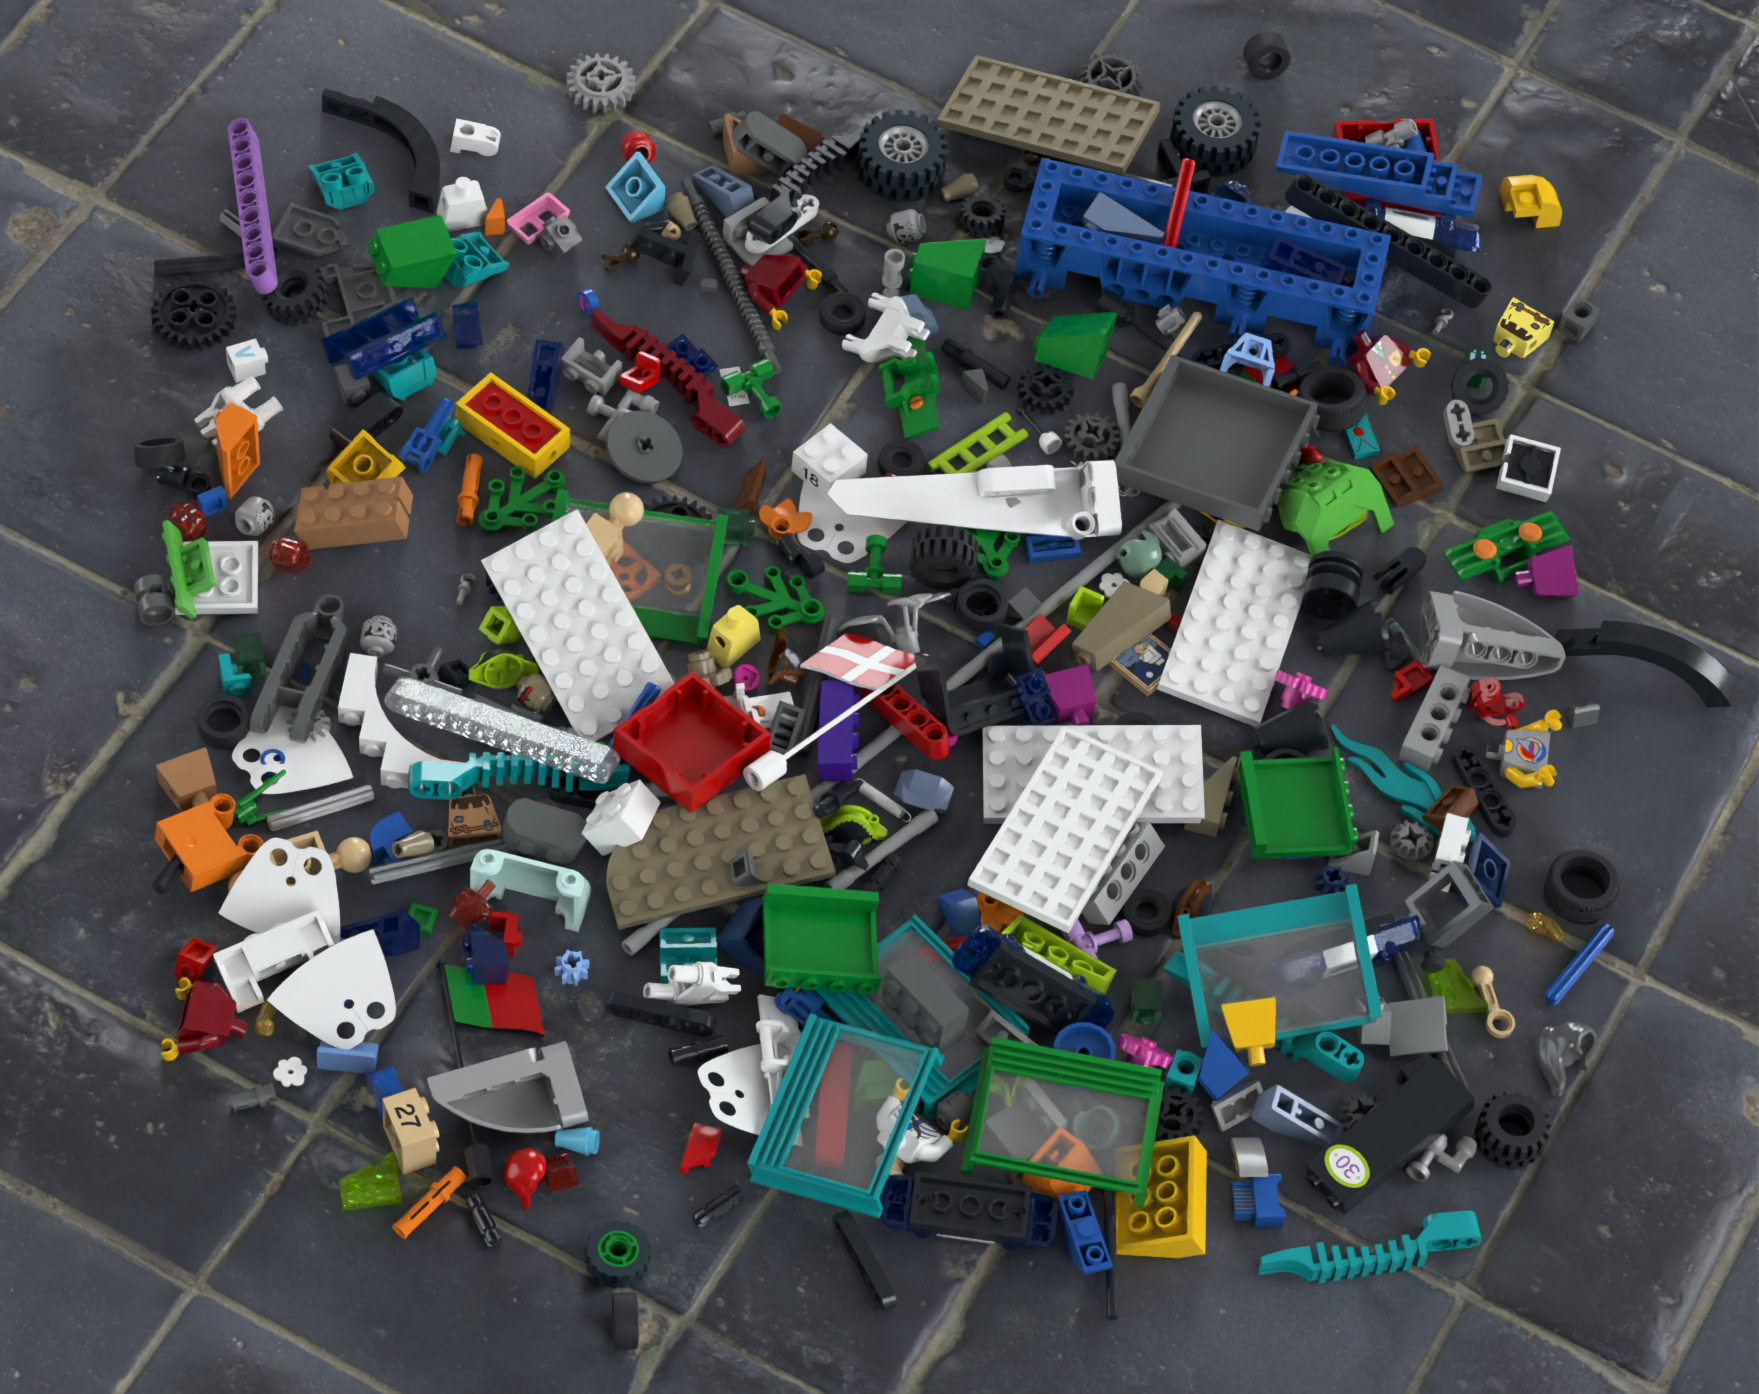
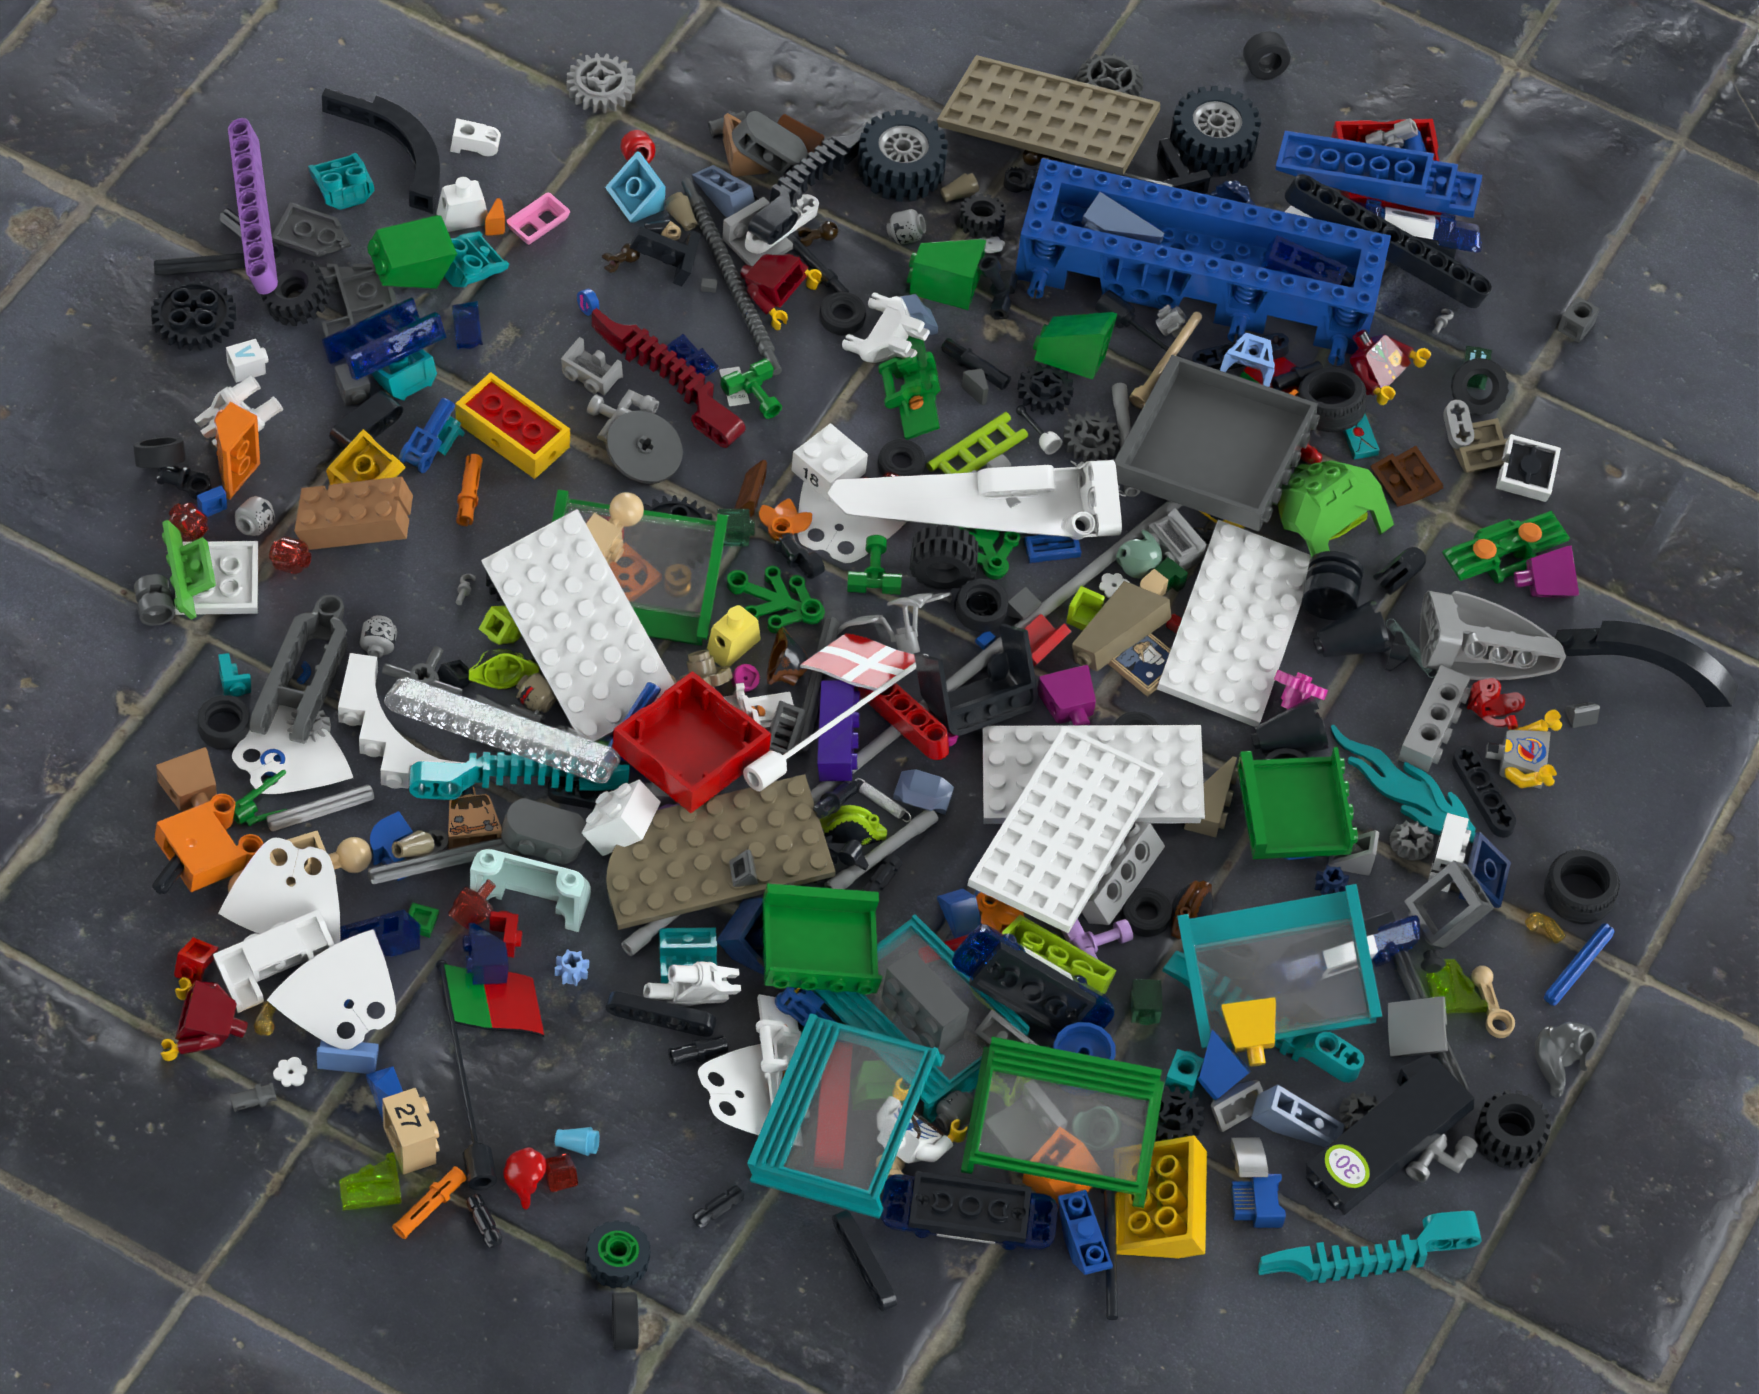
(249, 654): clear green brick -> none
(515, 1091): light grey panel -> none
(519, 503): green plant -> none
(545, 373): clear blue slope -> none
(559, 236): flat silver brick -> none
(643, 374): red bracket -> none
(700, 1147): red slope -> none
(893, 263): light grey bar -> none
(1034, 698): clear blue slope -> none
(1143, 1051): dark pink plant -> none
(1179, 203): red axle -> none
(1377, 1032): light grey slope -> none
(1410, 681): red slope -> none
(1456, 801): reddish brown slope -> none
(1521, 330): light yellow torso -> none
(1531, 197): yellow brick -> none

